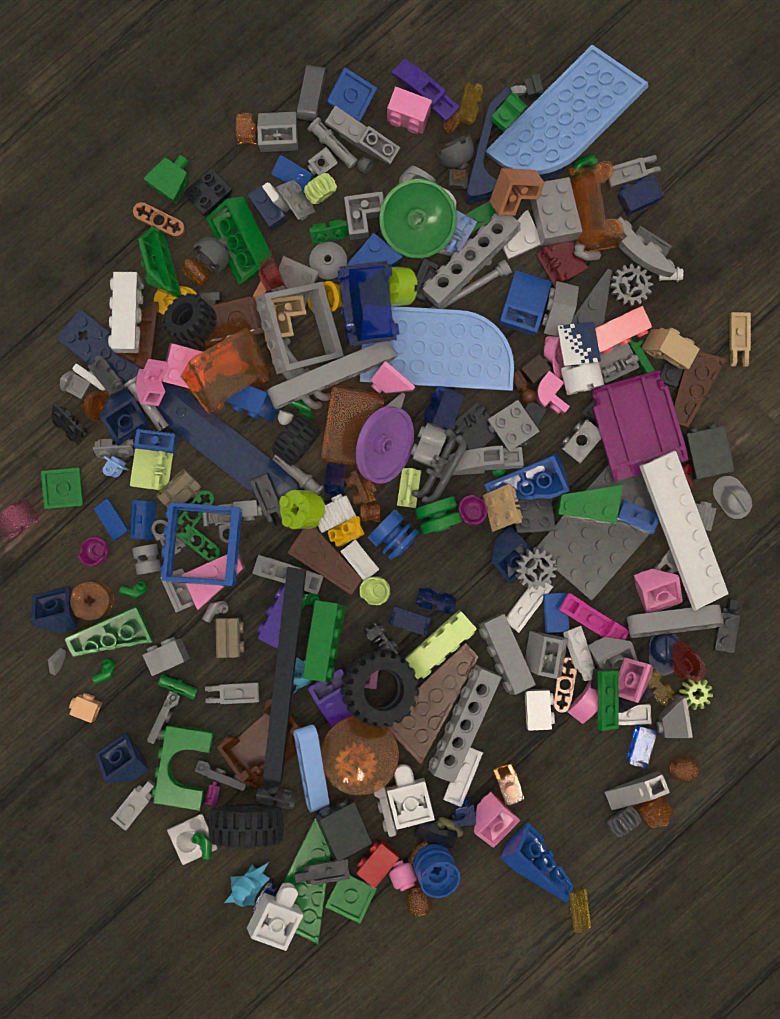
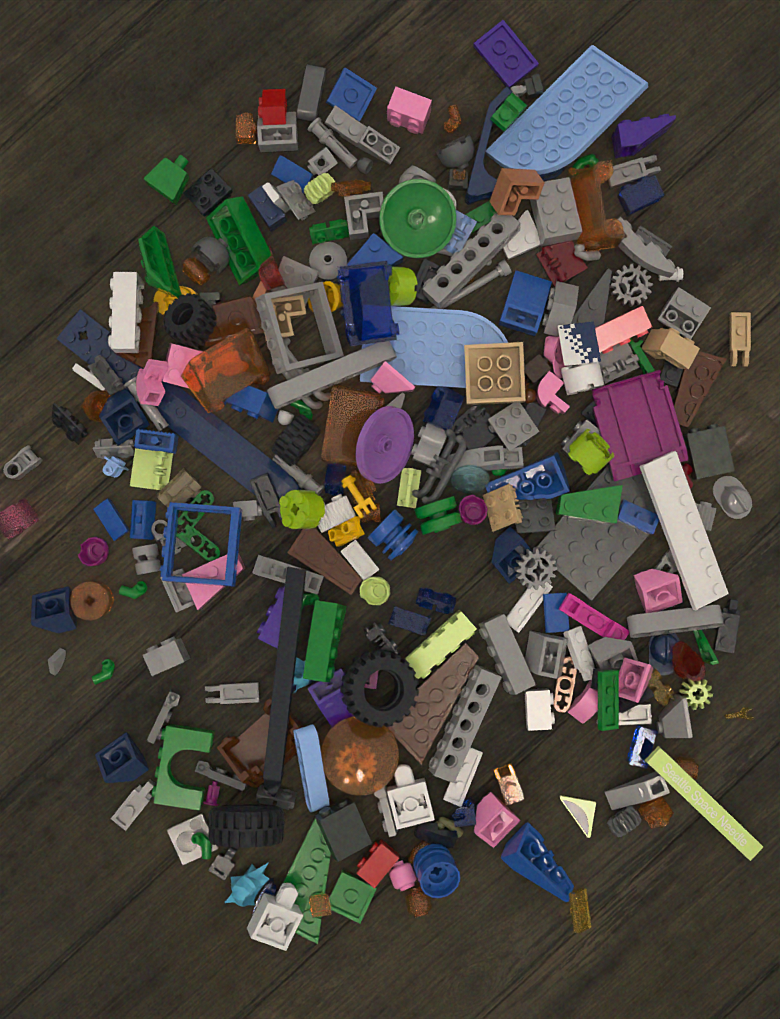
(23, 463): none -> light grey piece
(62, 488): green plate -> none
(74, 384): light grey tile -> none
(85, 707): light nougat brick -> none
(116, 631): green wedge -> none
(169, 231): nougat beam -> none
(177, 686): green pin -> none
(215, 608): light grey arm -> none
(223, 519): light grey piece -> none
(223, 864): none -> plate
(229, 637): dark tan brick -> none
(273, 107): none -> red brick
(320, 905): none -> clear orange tile
(324, 872): black hinge -> none
(351, 186): none -> clear orange plate
(362, 503): none -> yellow hinge
(421, 84): dark purple slope -> none
(468, 107): clear yellow hinge -> none
(470, 479): none -> clear light blue dish
(494, 373): none -> tan slope
(505, 54): none -> dark purple plate
(582, 812): none -> tile
(590, 452): none -> lime brick
(634, 136): none -> dark purple slope
(683, 313): none -> light grey slope
(704, 648): none -> green tile
(704, 803): none -> yellowish green tile
(742, 713): none -> clear yellow hand

